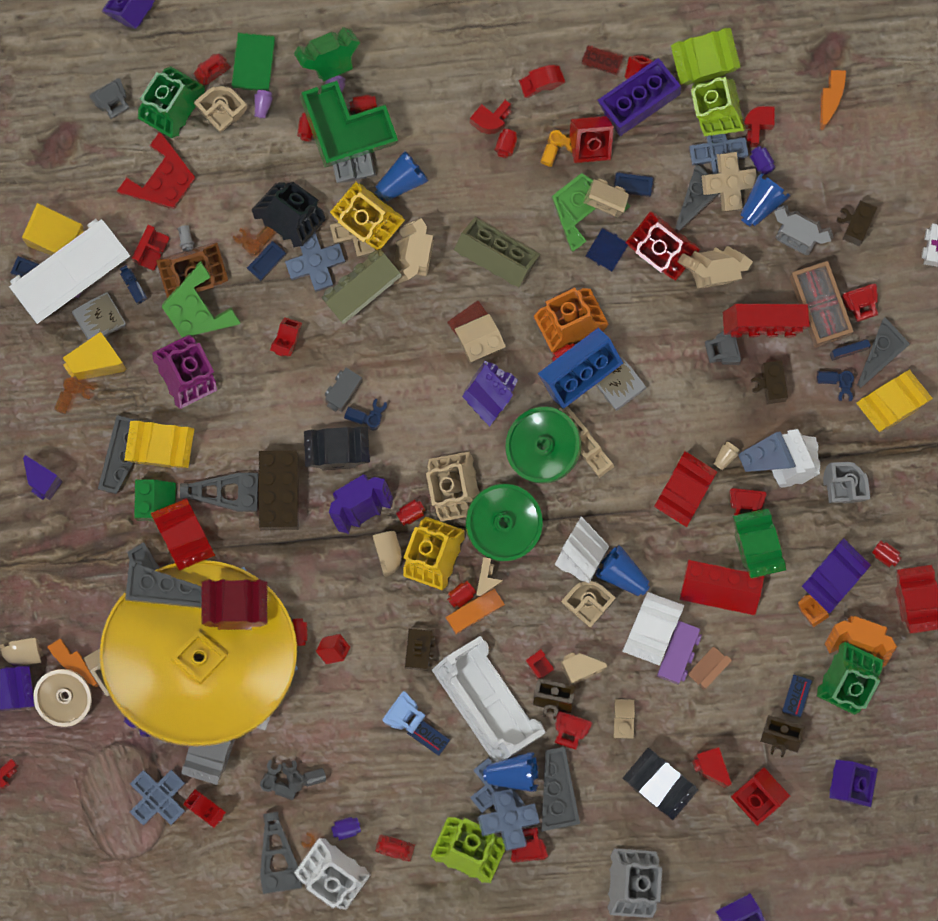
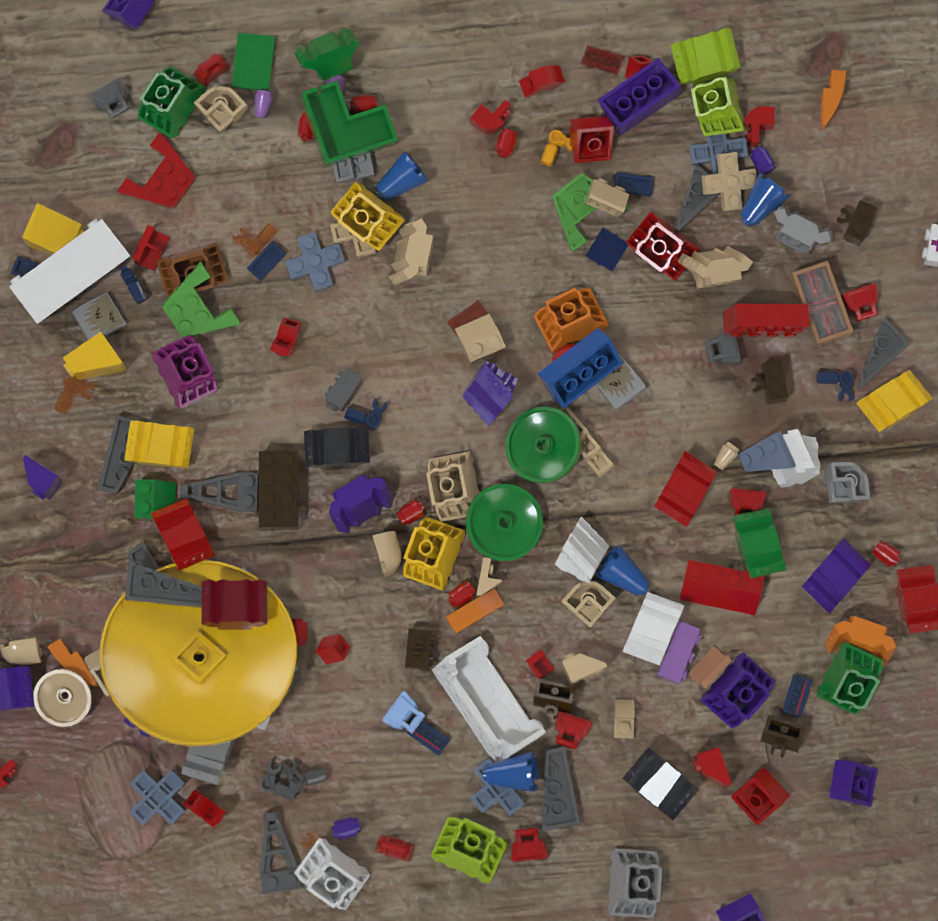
(185, 238): light grey pin -> none
(290, 212): black slope -> none
(361, 286): olive slope -> none
(496, 252): olive slope -> none
(508, 819): sand blue plate -> none
(738, 691): none -> dark purple slope
(812, 610): orange bracket -> none
(850, 350): dark blue tile -> none

